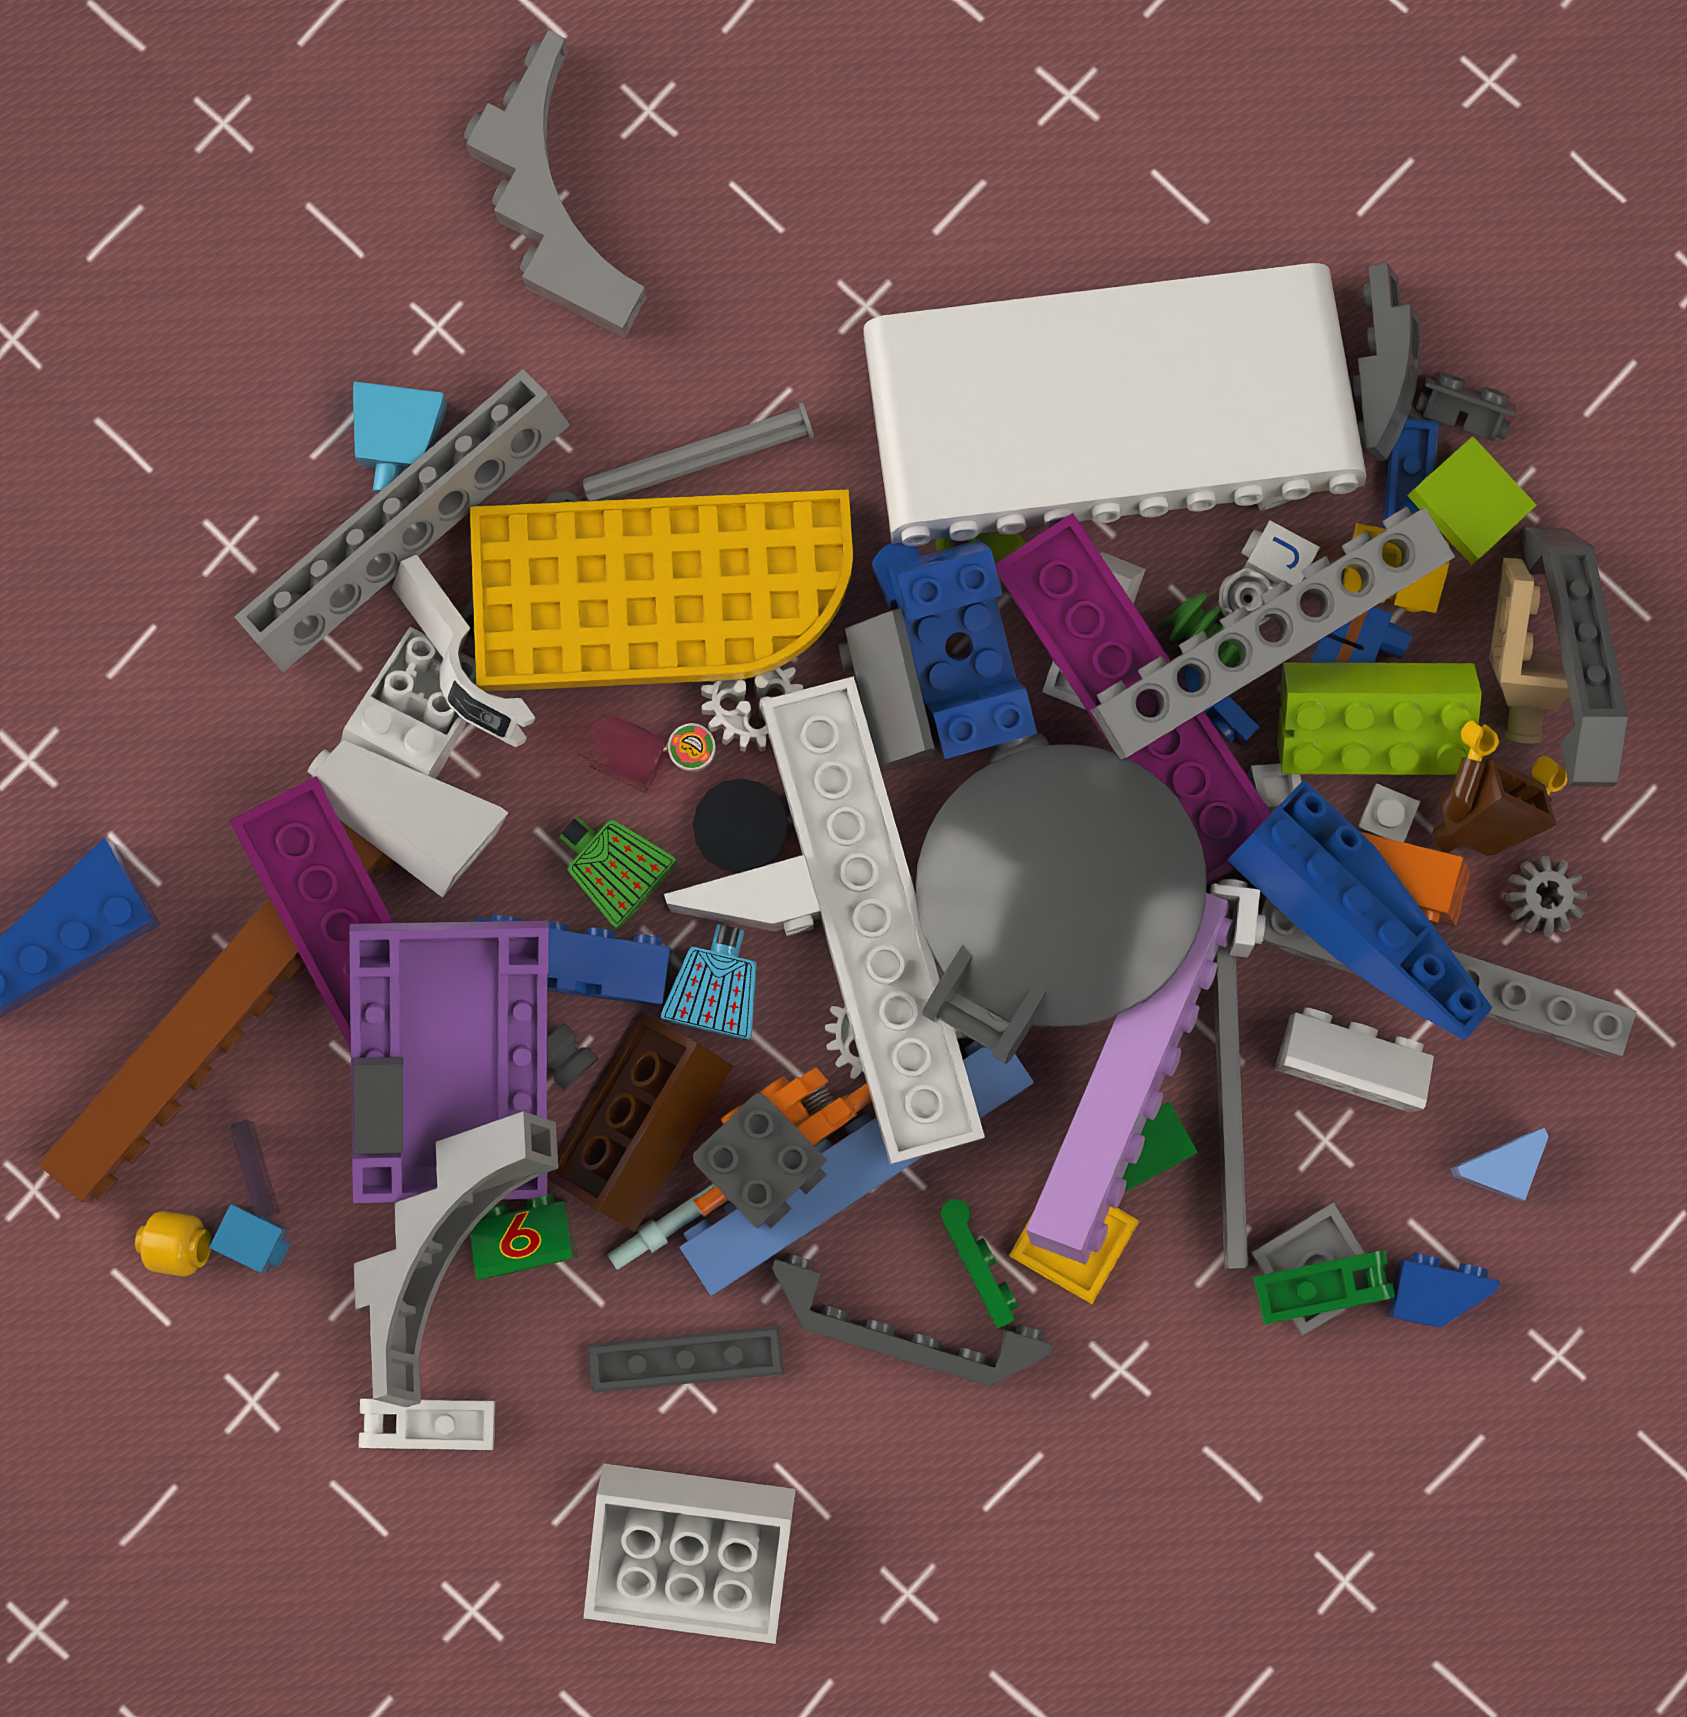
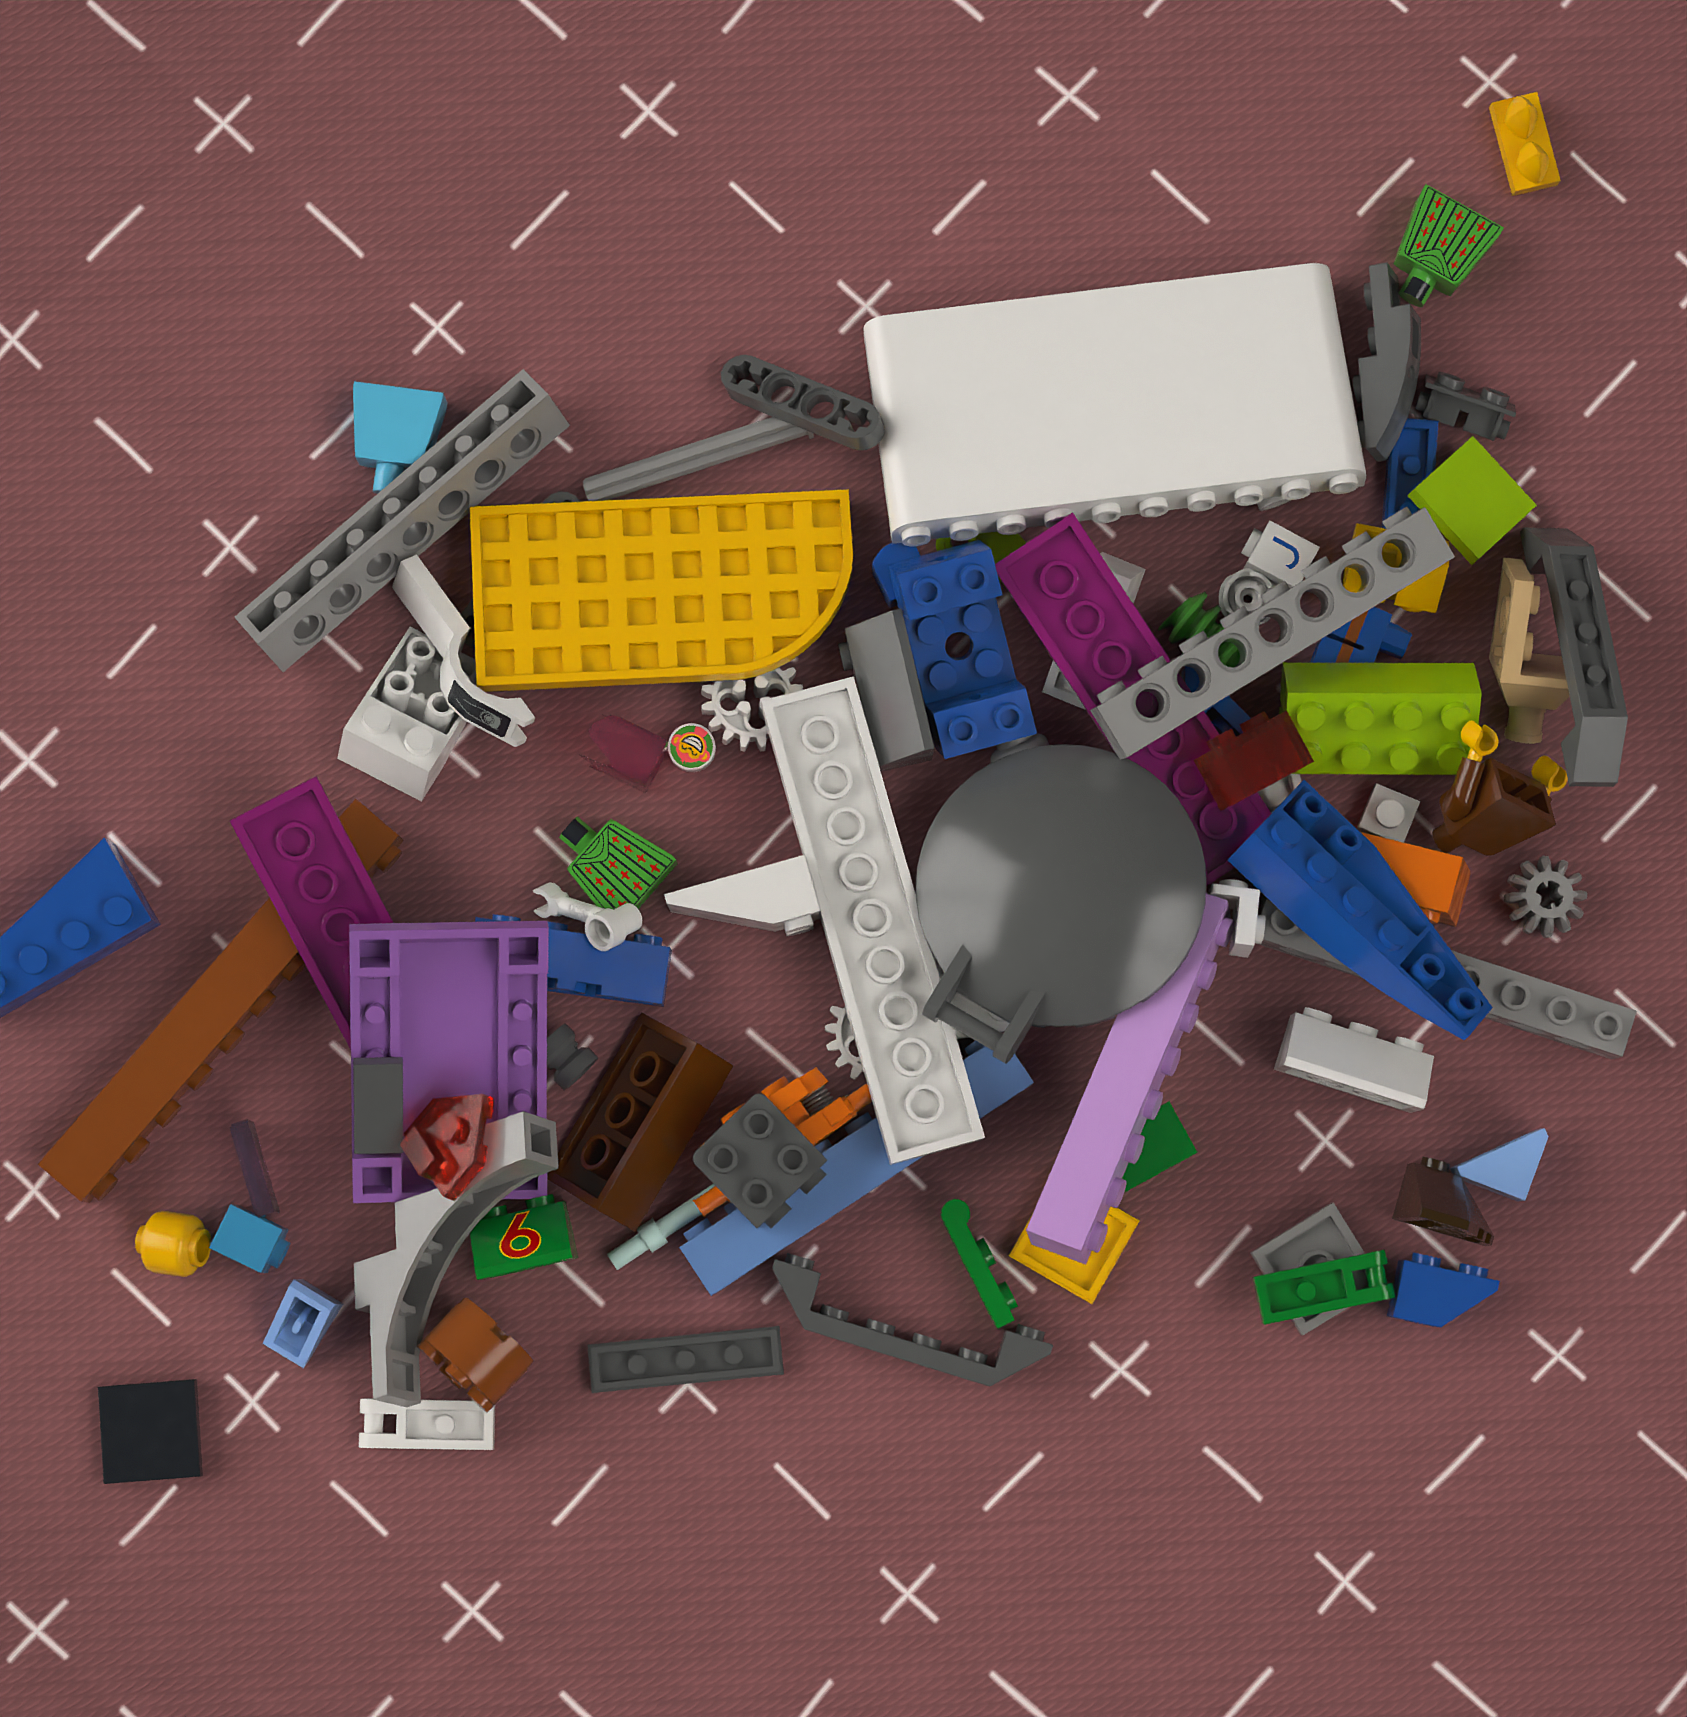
(150, 1431): none -> black tile
(301, 1321): none -> light blue slope
(406, 814): white slope -> none
(448, 1141): none -> clear red plate
(475, 1354): none -> dark orange brick
(516, 144): light grey arch -> none
(603, 926): none -> white brick
(688, 1553): white slope -> none
(715, 988): medium azure torso -> none
(740, 825): black tile -> none
(799, 406): none -> dark grey beam
(1230, 1109): light grey tile -> none
(1252, 760): none -> clear red brick
(1440, 1203): none -> dark brown wedge
(1441, 245): none -> bright green torso
(1524, 143): none -> yellow tile

